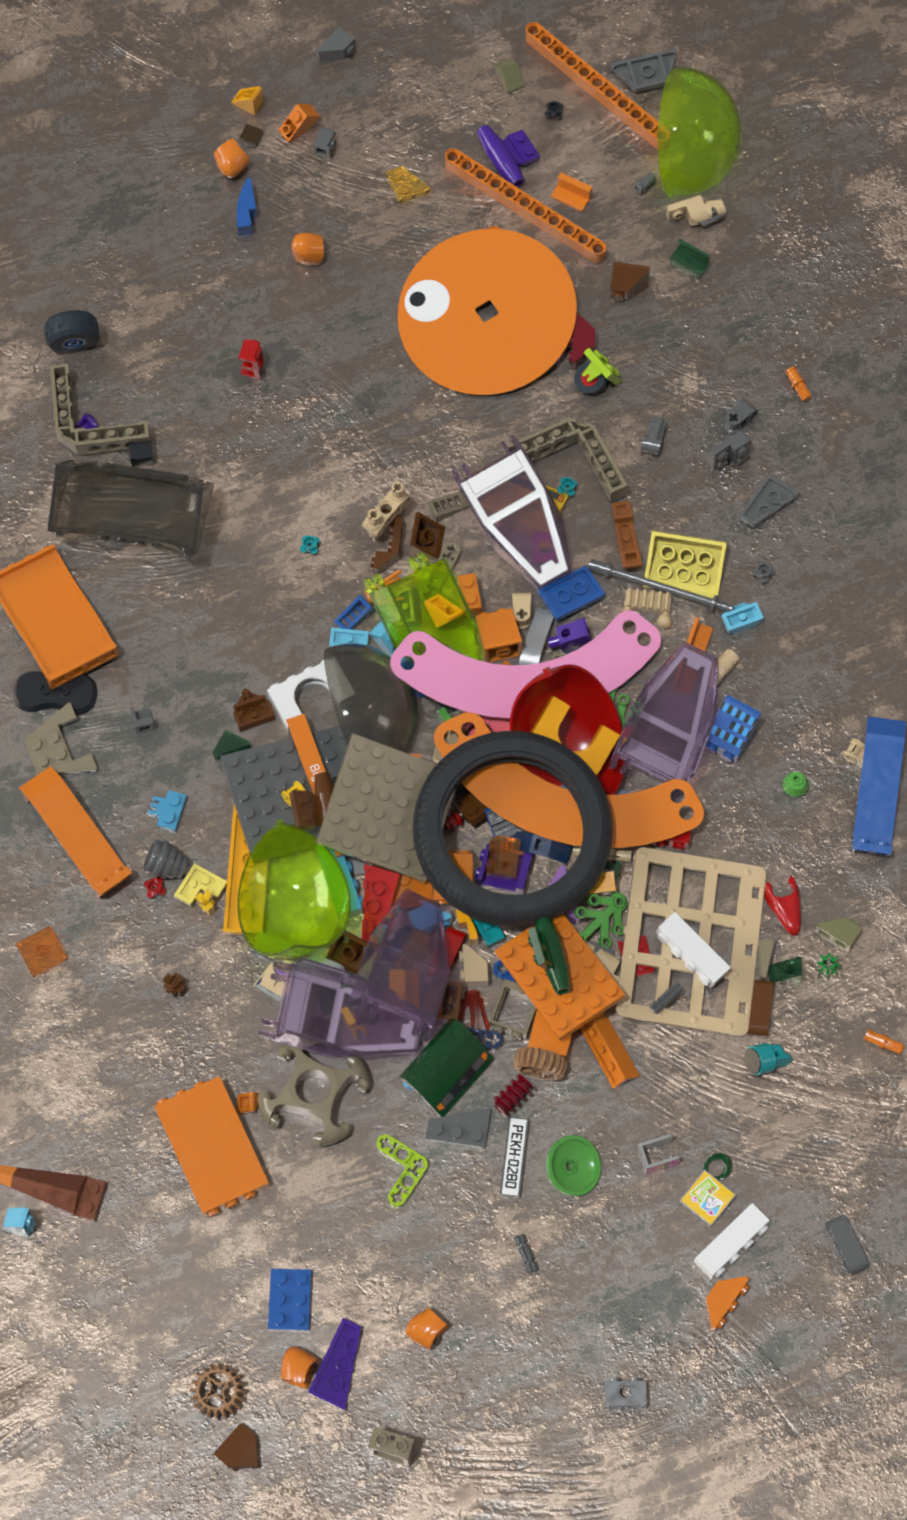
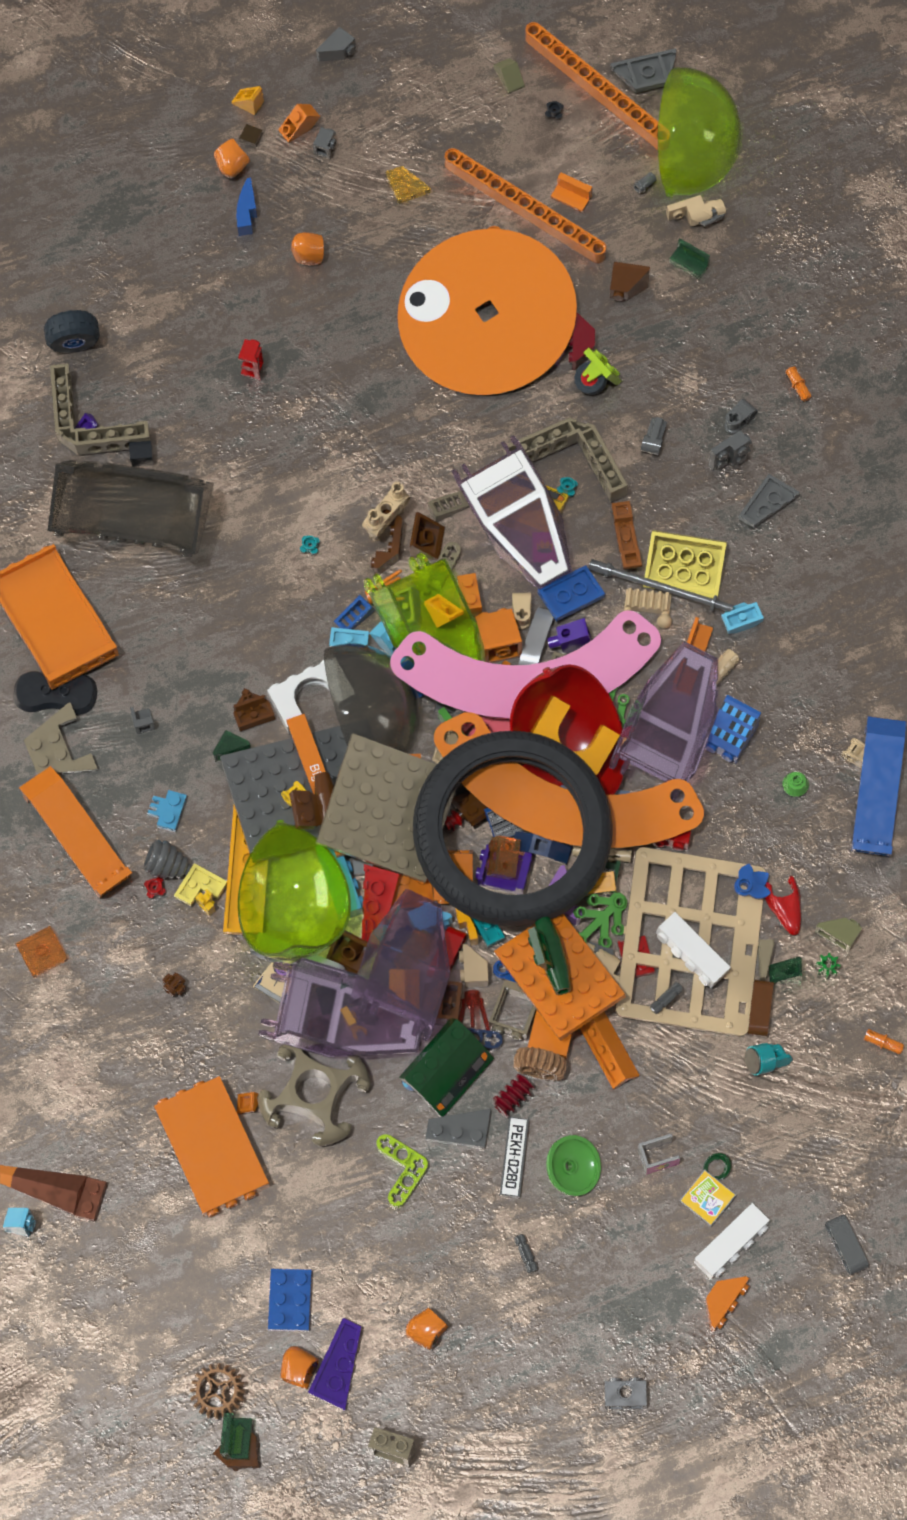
(235, 1437): none -> clear green panel
(508, 153): dark purple plate -> none
(753, 881): none -> blue plate
(763, 566): dark grey plate -> none

